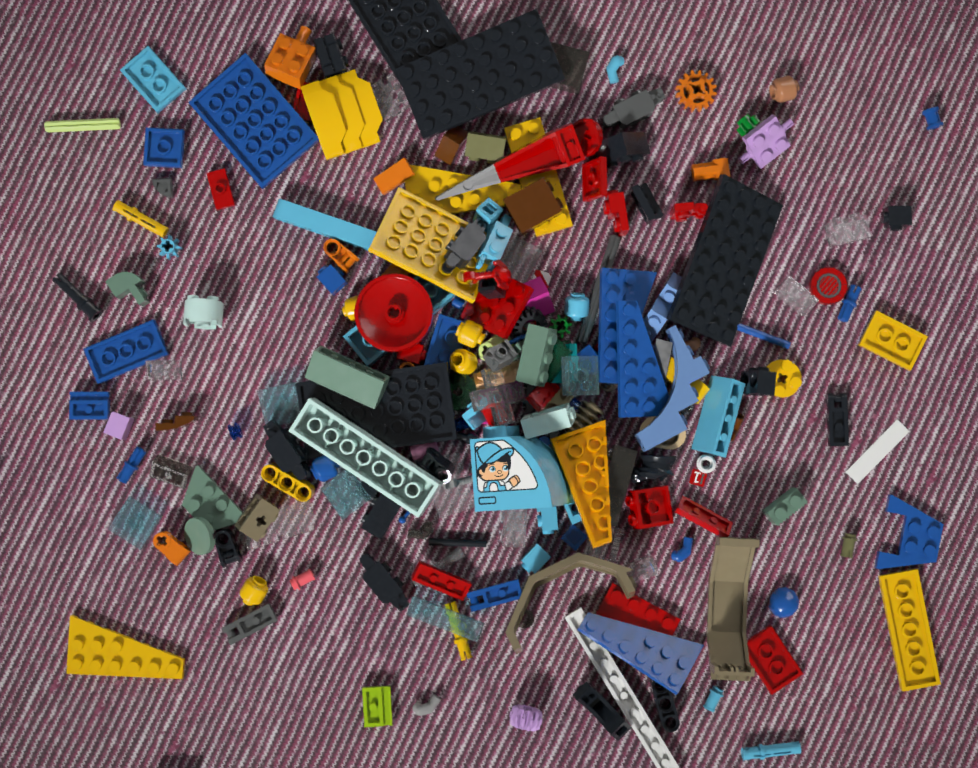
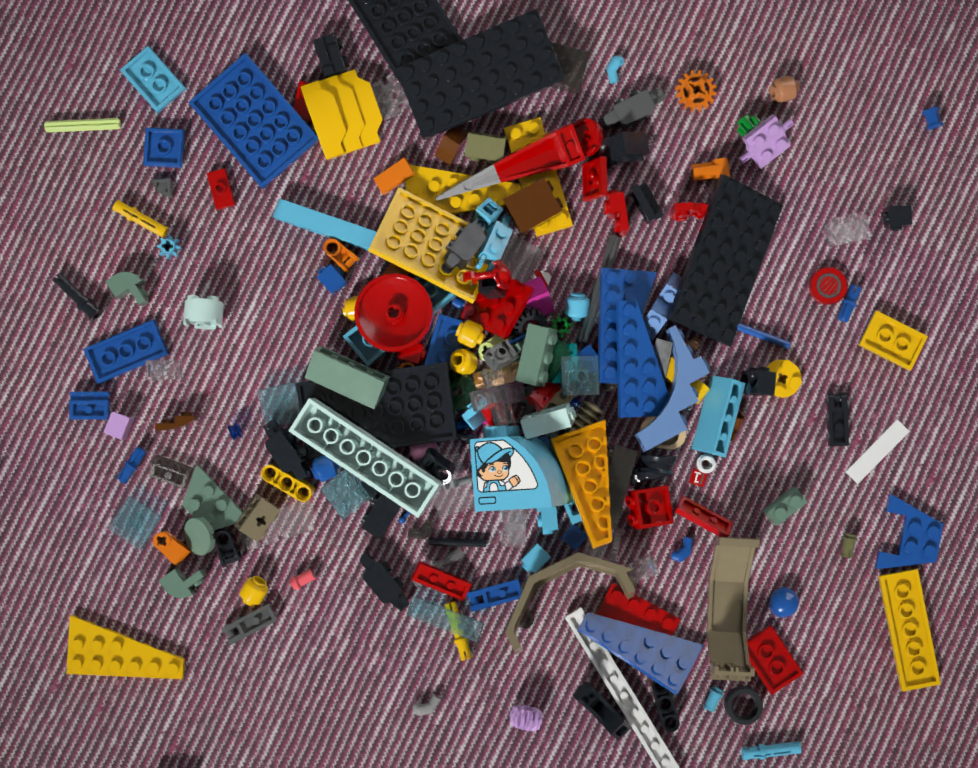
(180, 587): none -> sand green brick
(291, 59): orange brick -> none
(377, 706): lime plate -> none
(754, 716): none -> black tyre
(796, 296): clear brick -> none

